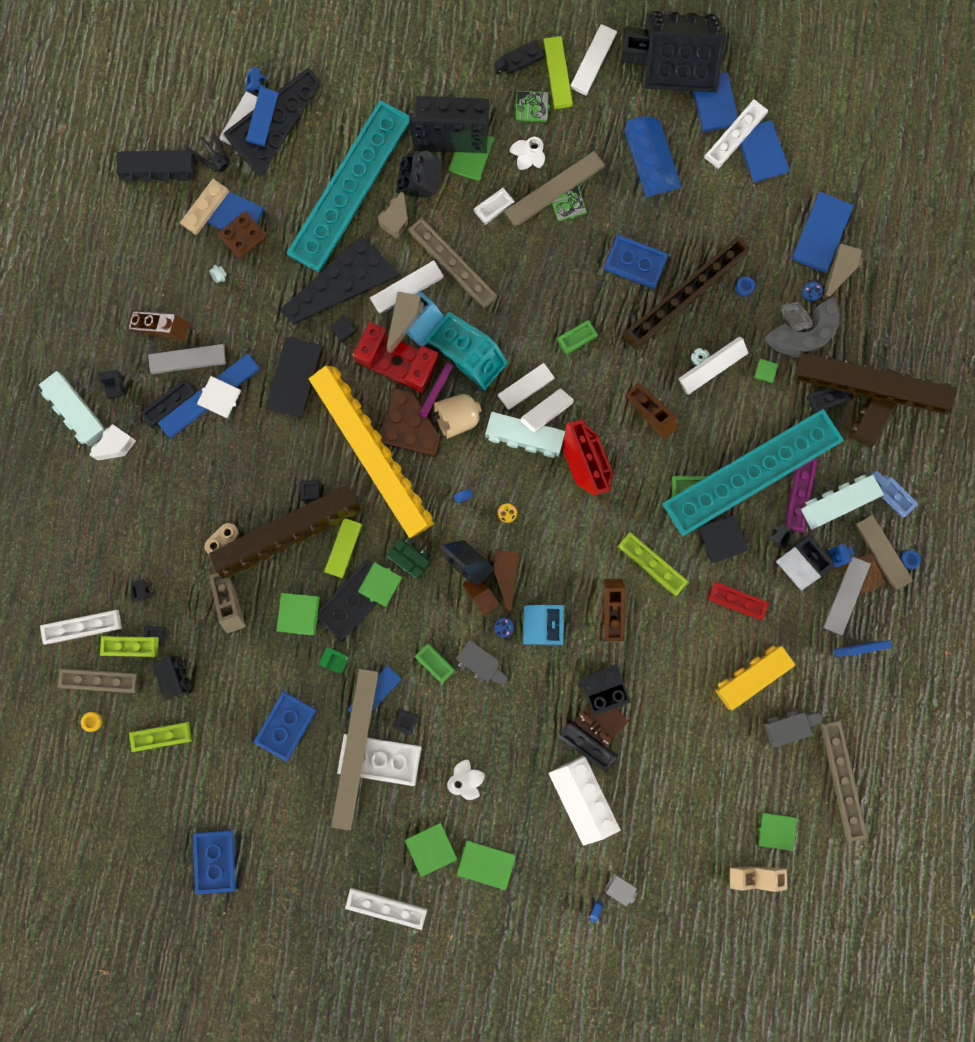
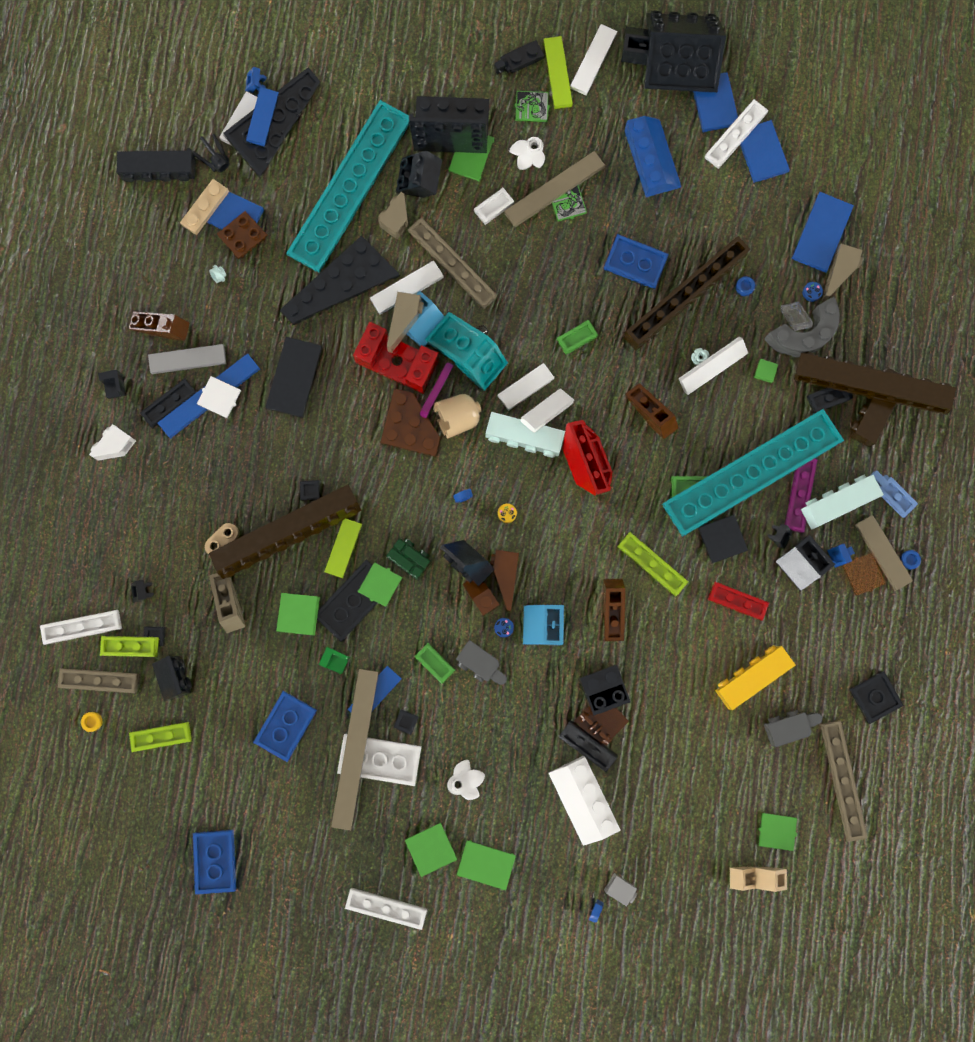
(73, 408): light aqua brick -> none
(343, 329): black tile -> none
(371, 451): yellow brick -> none
(846, 596): light grey tile -> none
(862, 648): blue tile -> none
(876, 697): none -> black tile

